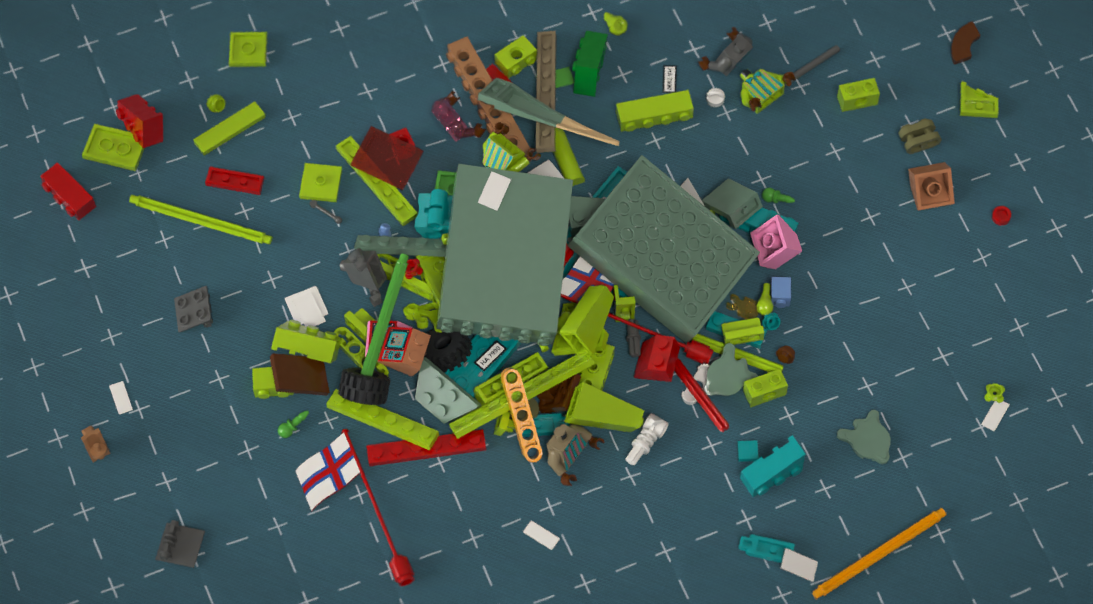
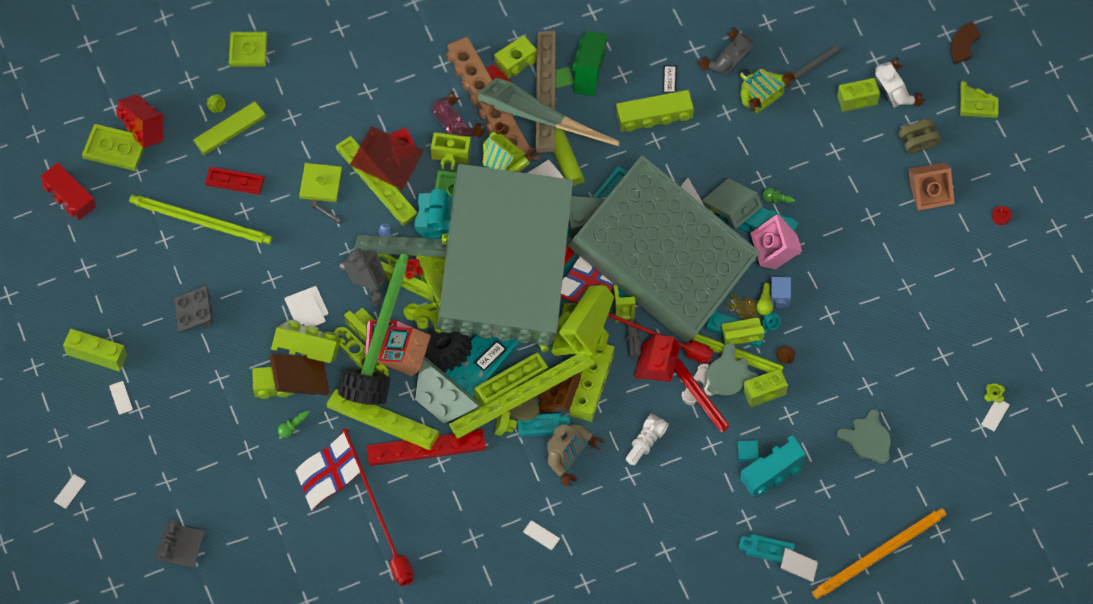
(69, 491): none -> white sticker
(94, 443): medium nougat hips -> none
(95, 350): none -> lime brick
(450, 149): none -> lime brick
(494, 191): white sticker -> none
(527, 422): light orange beam -> none
(601, 410): lime slope -> none
(616, 24): lime animal -> none
(715, 97): white tile -> none
(894, 86): none -> white torso

